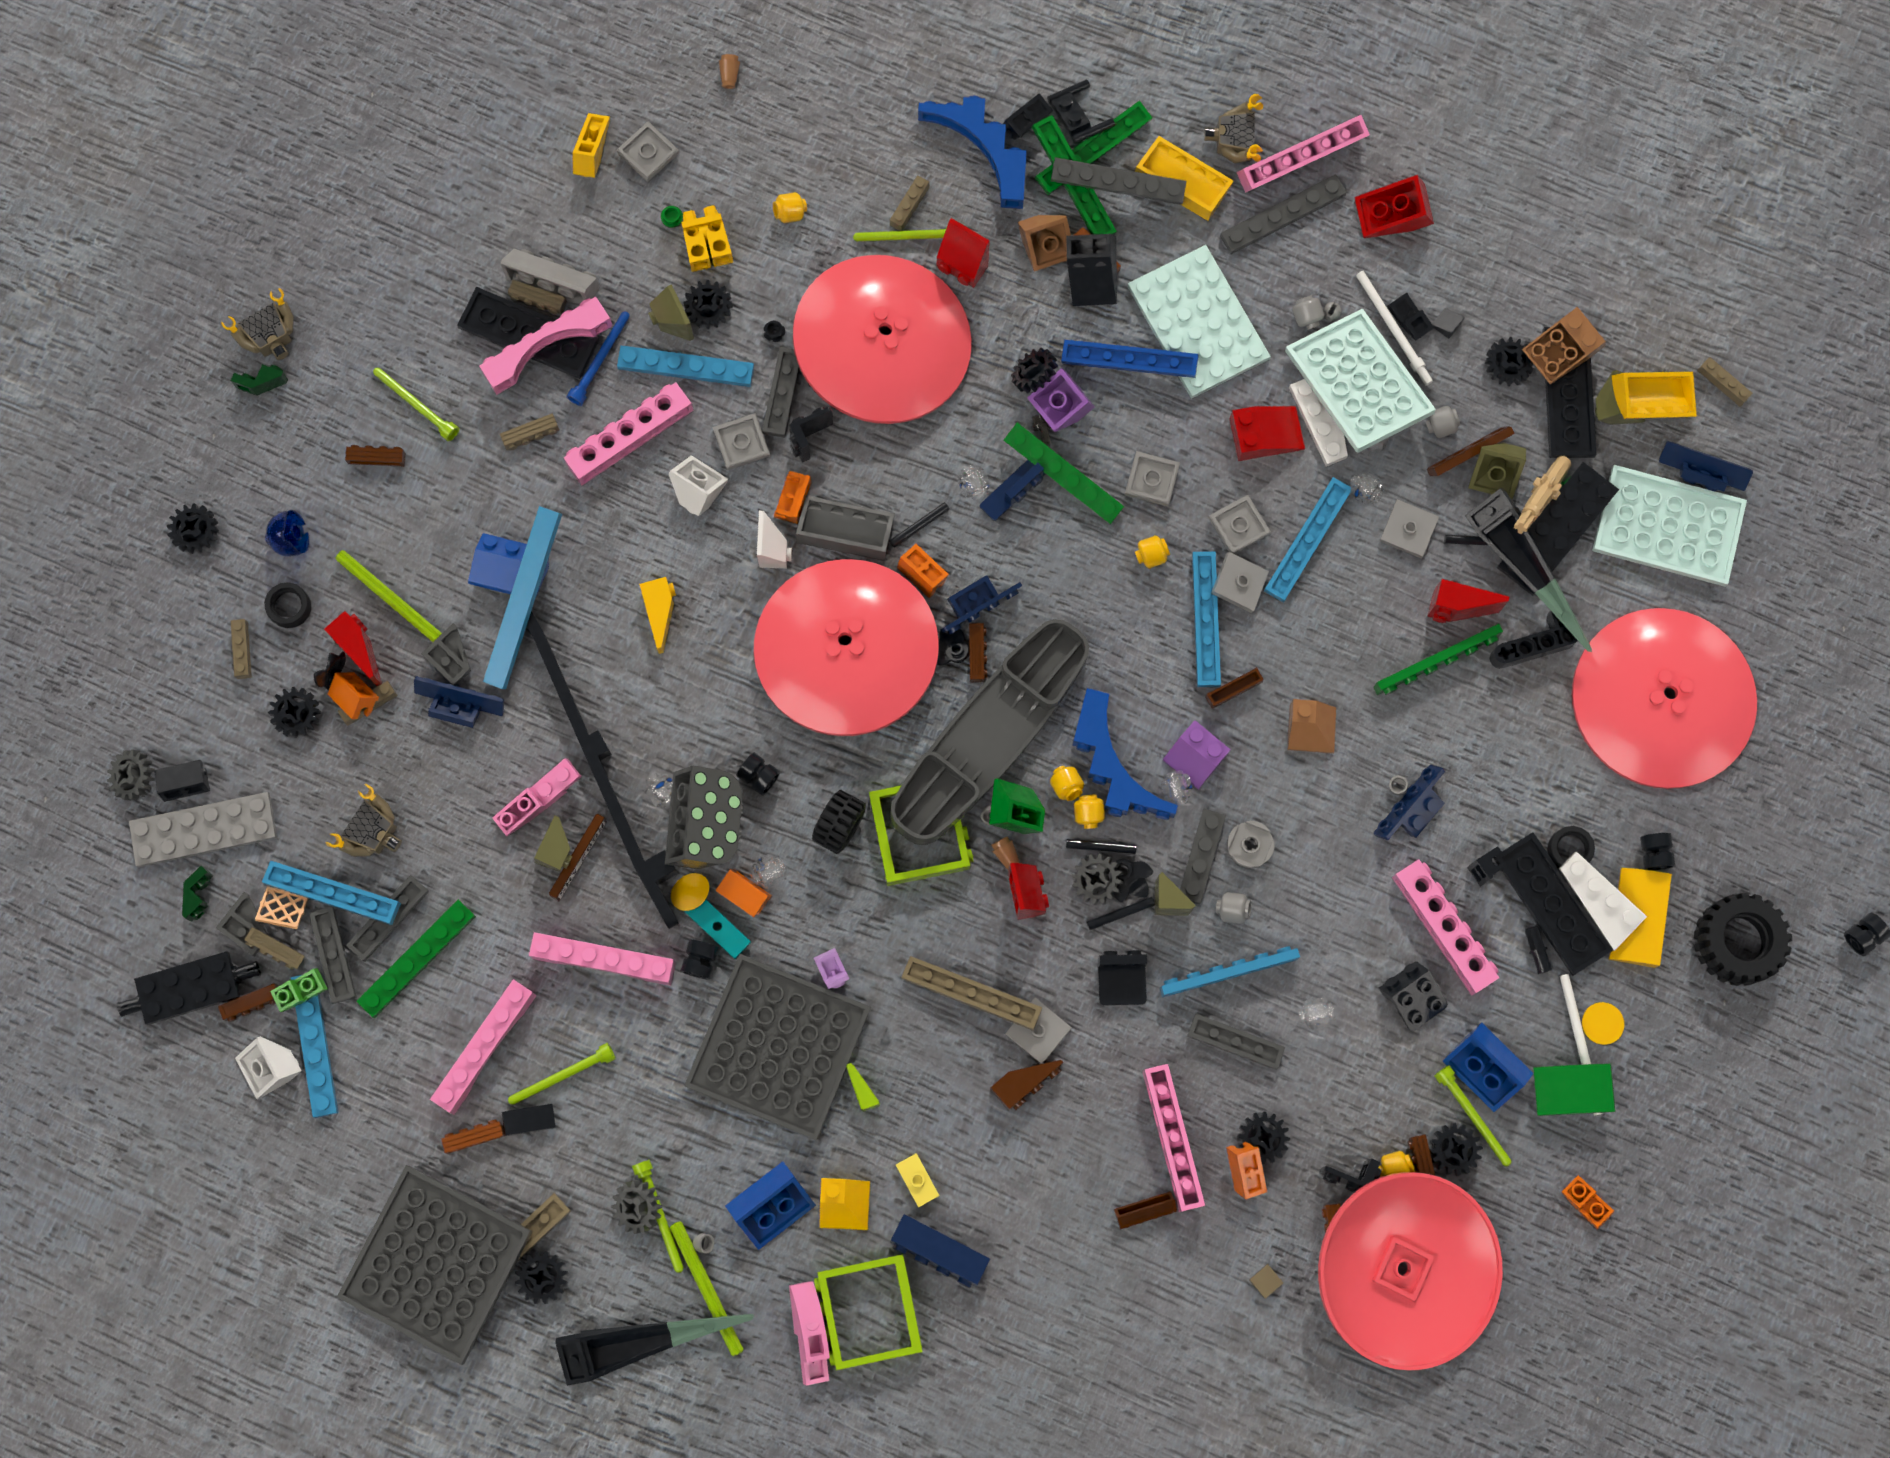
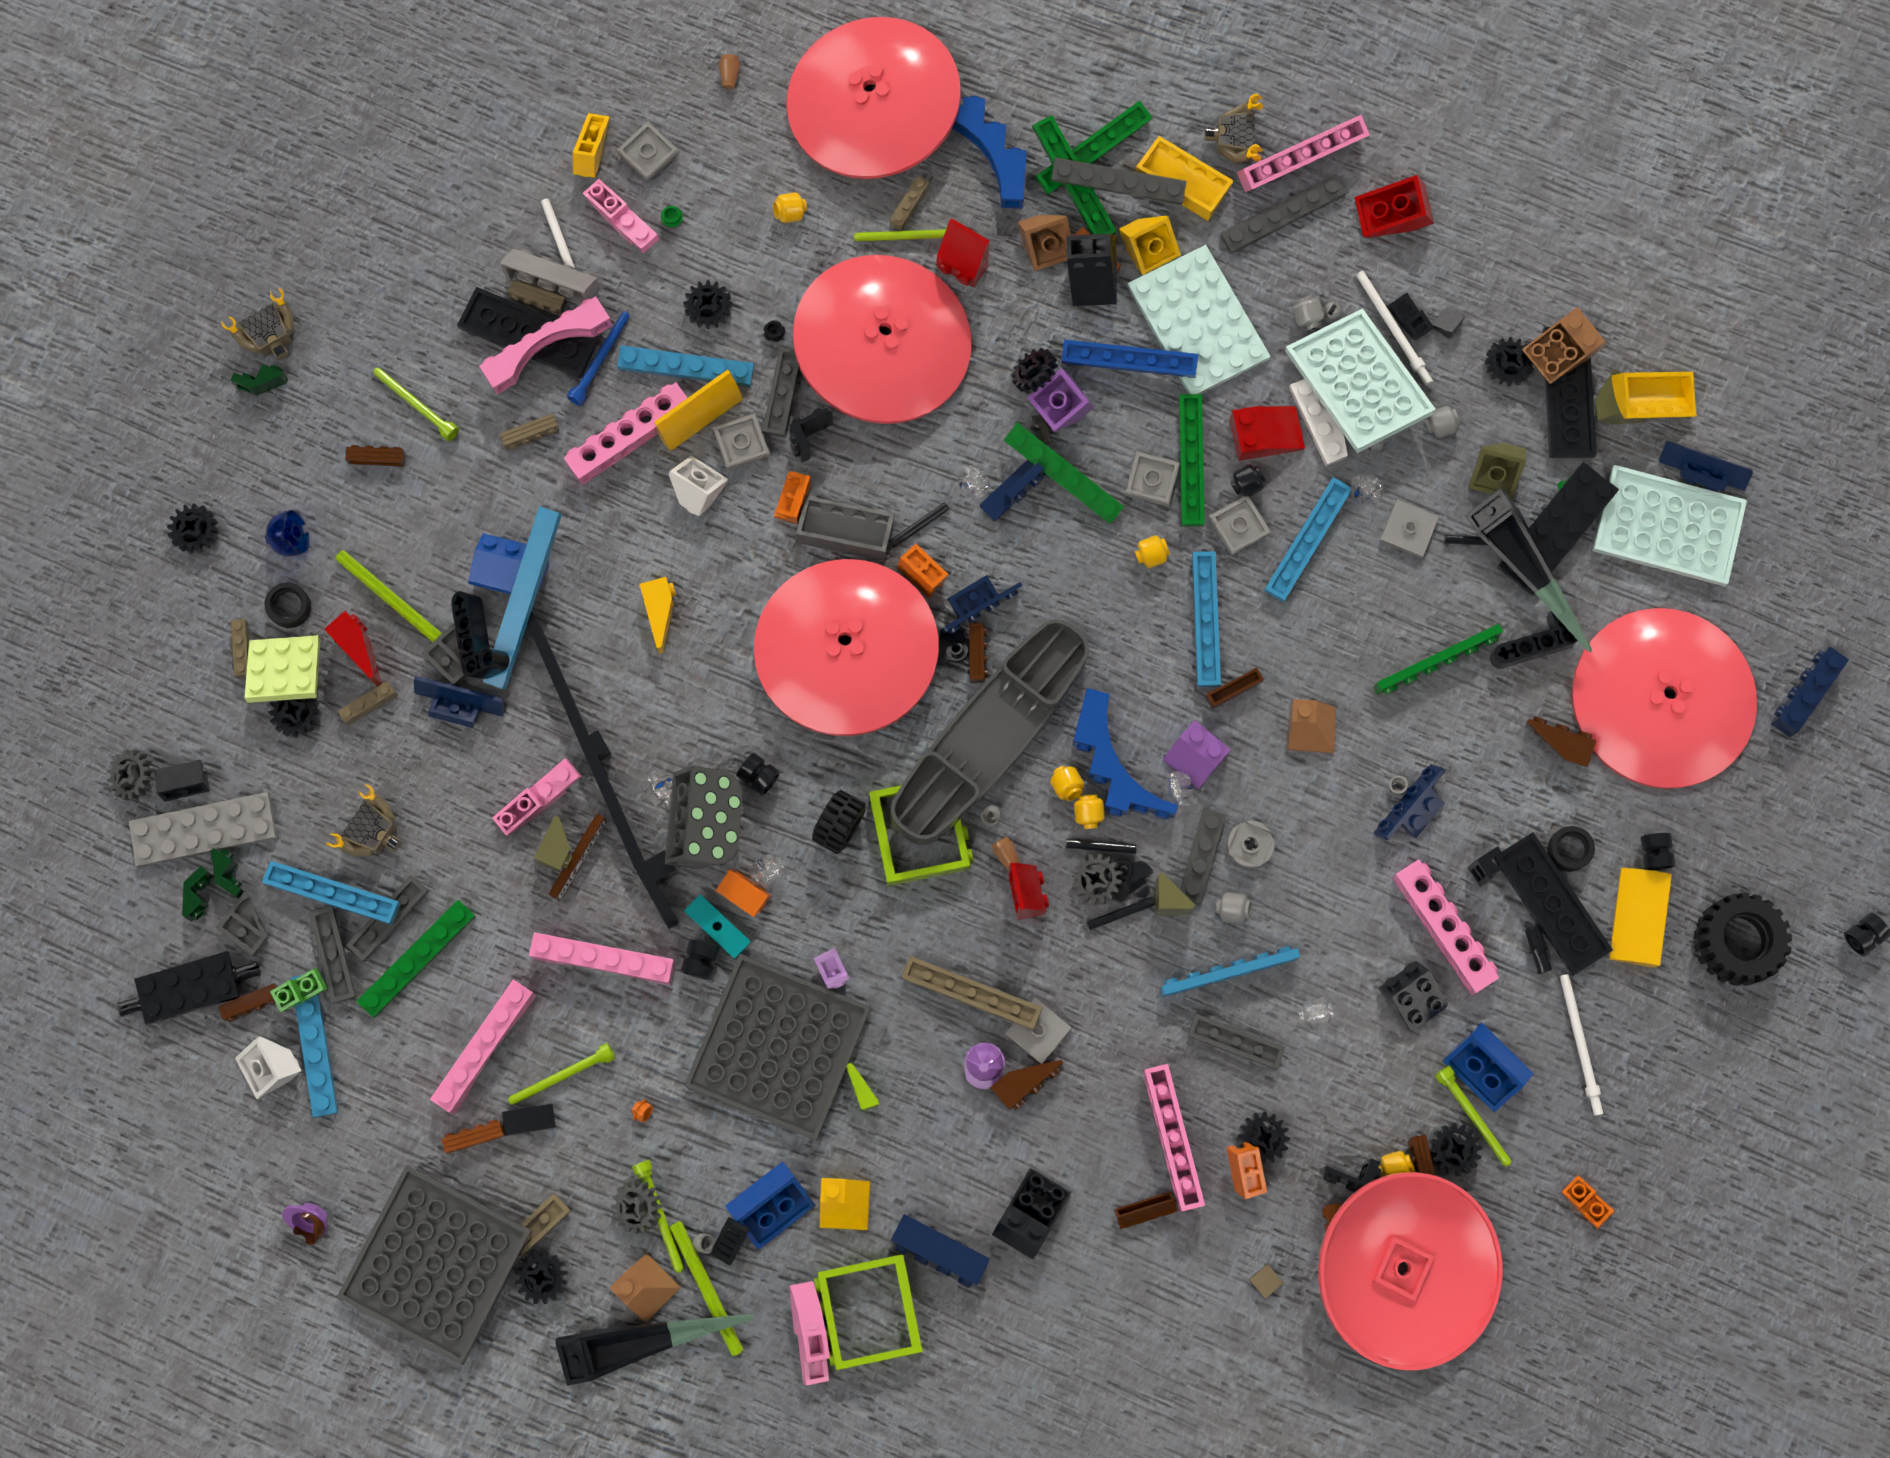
(223, 868): none -> dark green slope
(273, 947): dark tan piece -> none
(282, 669): none -> yellowish green plate
(294, 925): light nougat window -> none
(307, 1220): none -> medium lavender piece
(335, 664): black plate -> none
(352, 694): orange hinge -> none
(472, 638): none -> black beam
(556, 232): none -> white bar
(620, 217): none -> bright pink slope
(642, 1111): none -> orange plate
(645, 1287): none -> medium nougat slope
(670, 315): olive slope -> none
(690, 891): yellow sticker -> none
(698, 410): none -> yellow slope
(706, 231): yellow hips -> none
(728, 1243): none -> black slope
(771, 545): white slope -> none
(880, 129): none -> coral dish
(917, 1180): light yellow plate -> none
(984, 1065): none -> medium lavender piece
(1016, 808): green slope -> none
(1027, 115): black hinge -> none
(1031, 1213): none -> black slope
(1073, 116): black plate -> none
(1122, 978): black bracket -> none
(1150, 242): none -> yellow slope
(1191, 460): none -> green plate
(1239, 582): light grey plate -> none
(1248, 480): none -> black head
(1459, 602): red slope -> none
(1469, 451): reddish brown tile -> none
(1543, 492): tan piece -> none
(1568, 745): none -> reddish brown slope
(1574, 1089): green slope -> none
(1603, 1023): yellow sticker -> none
(1605, 903): white wing -> none
(1724, 381): dark tan piece -> none
(1809, 692): none -> dark blue brick

